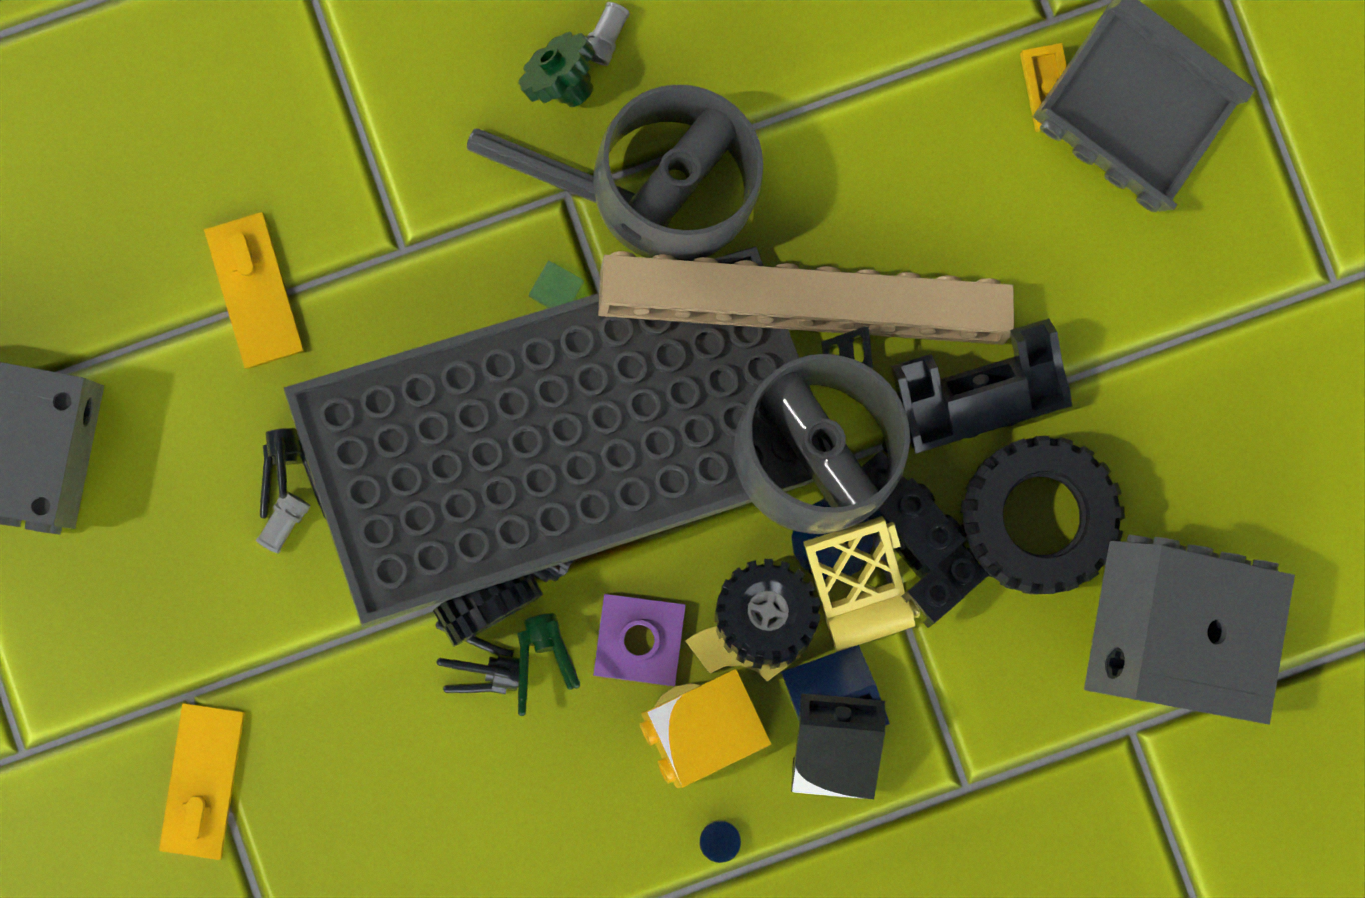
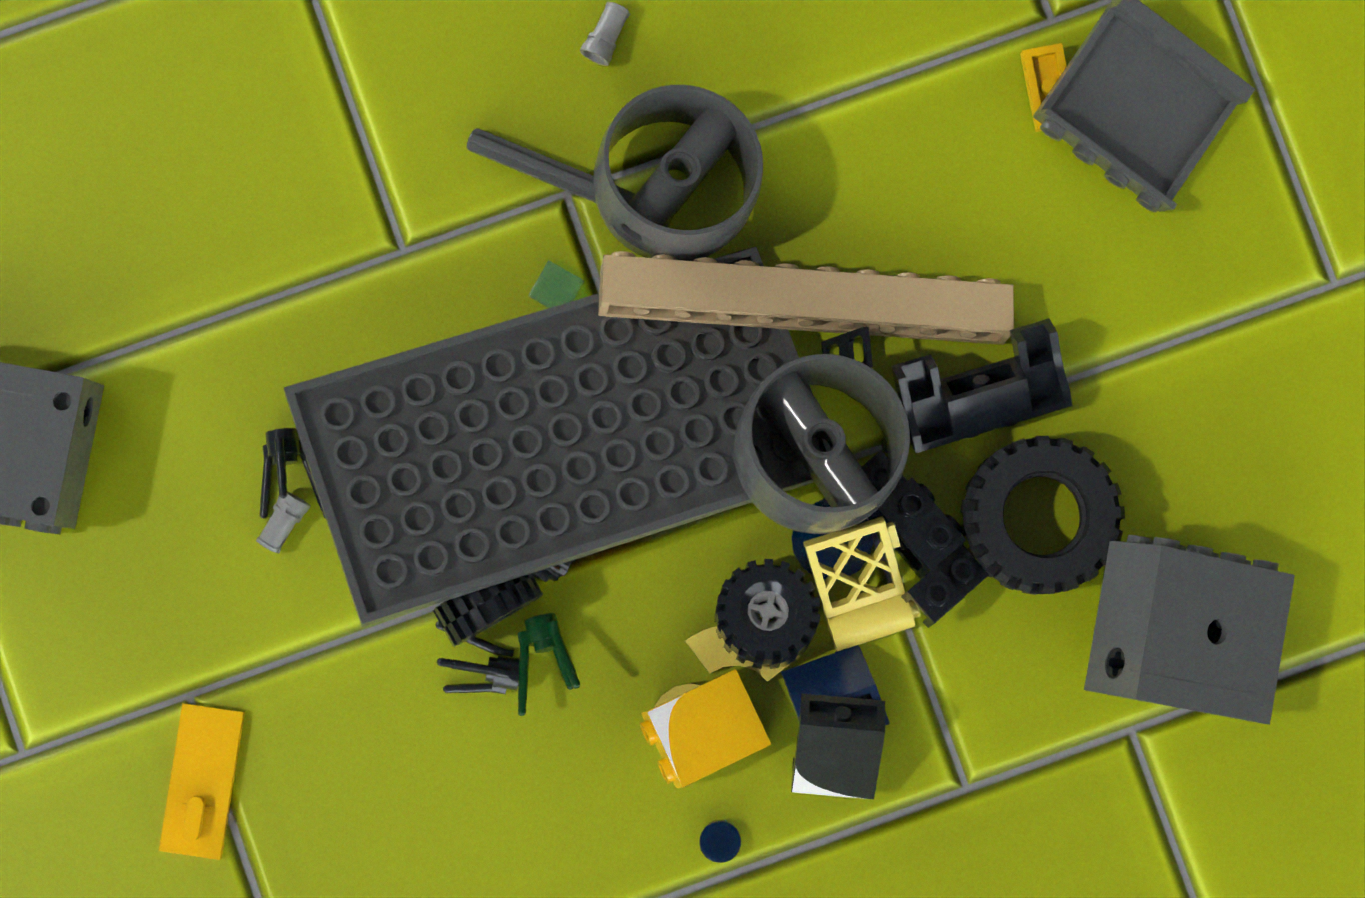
(254, 290): yellow piece -> none
(560, 71): dark green plant -> none
(661, 618): medium lavender piece -> none

